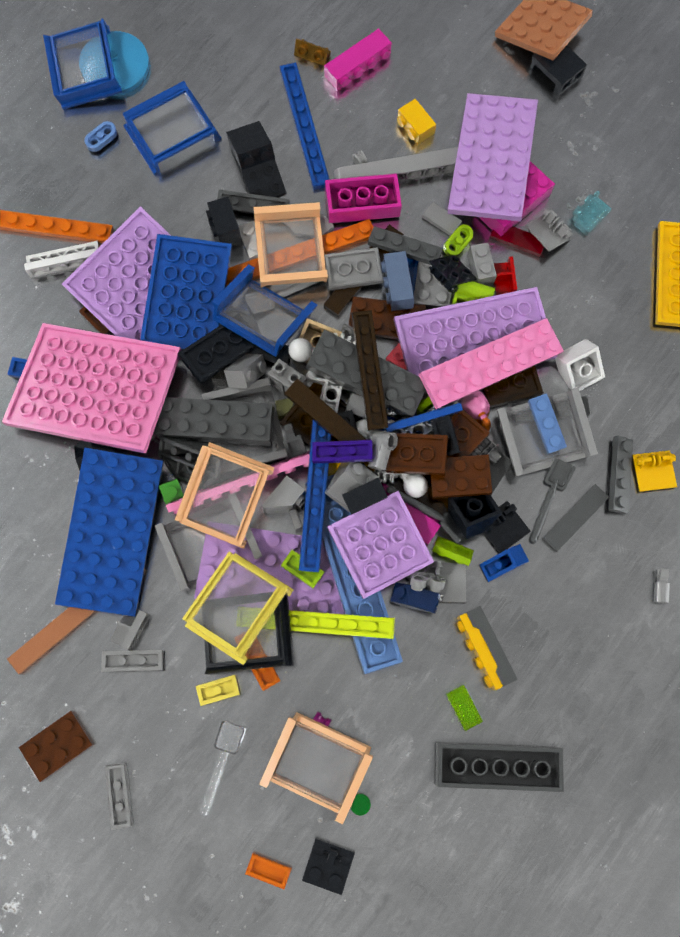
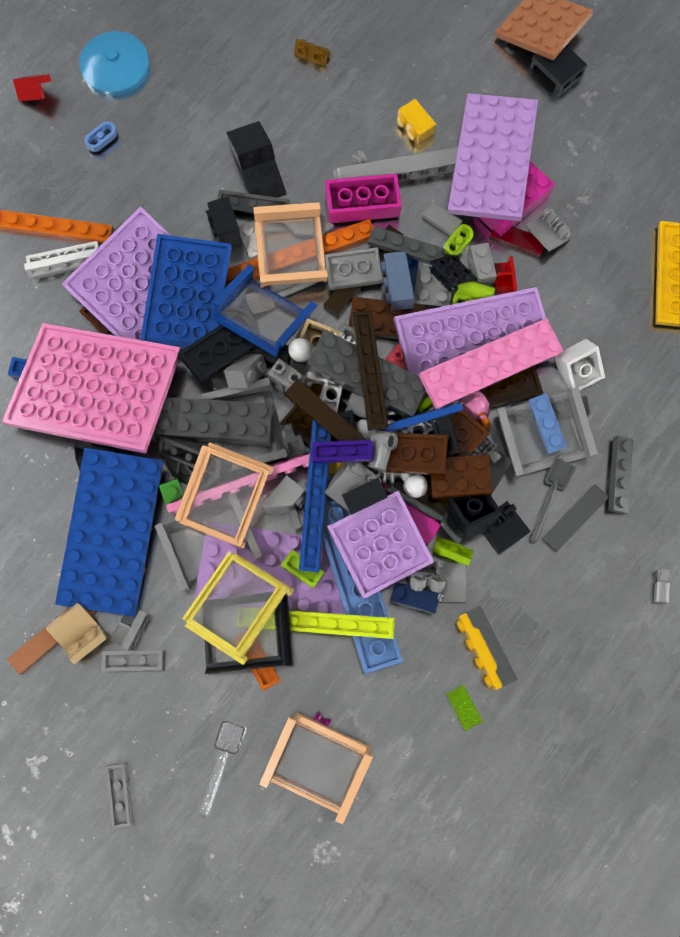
(30, 87): none -> red panel
(56, 746): reddish brown plate -> none
(76, 632): none -> tan bracket
(81, 65): piece -> none
(167, 125): piece -> none
(217, 690): light yellow plate -> none
(268, 870): orange tile -> none
(283, 407): olive tile -> none
(304, 125): blue tile -> none
(328, 866): black hinge -> none
(357, 59): dark pink brick -> none
(361, 804): green tile -> none
(499, 767): dark grey brick -> none
(504, 562): blue slope -> none
(590, 214): clear light blue bracket -> none
(655, 470): yellow hinge -> none

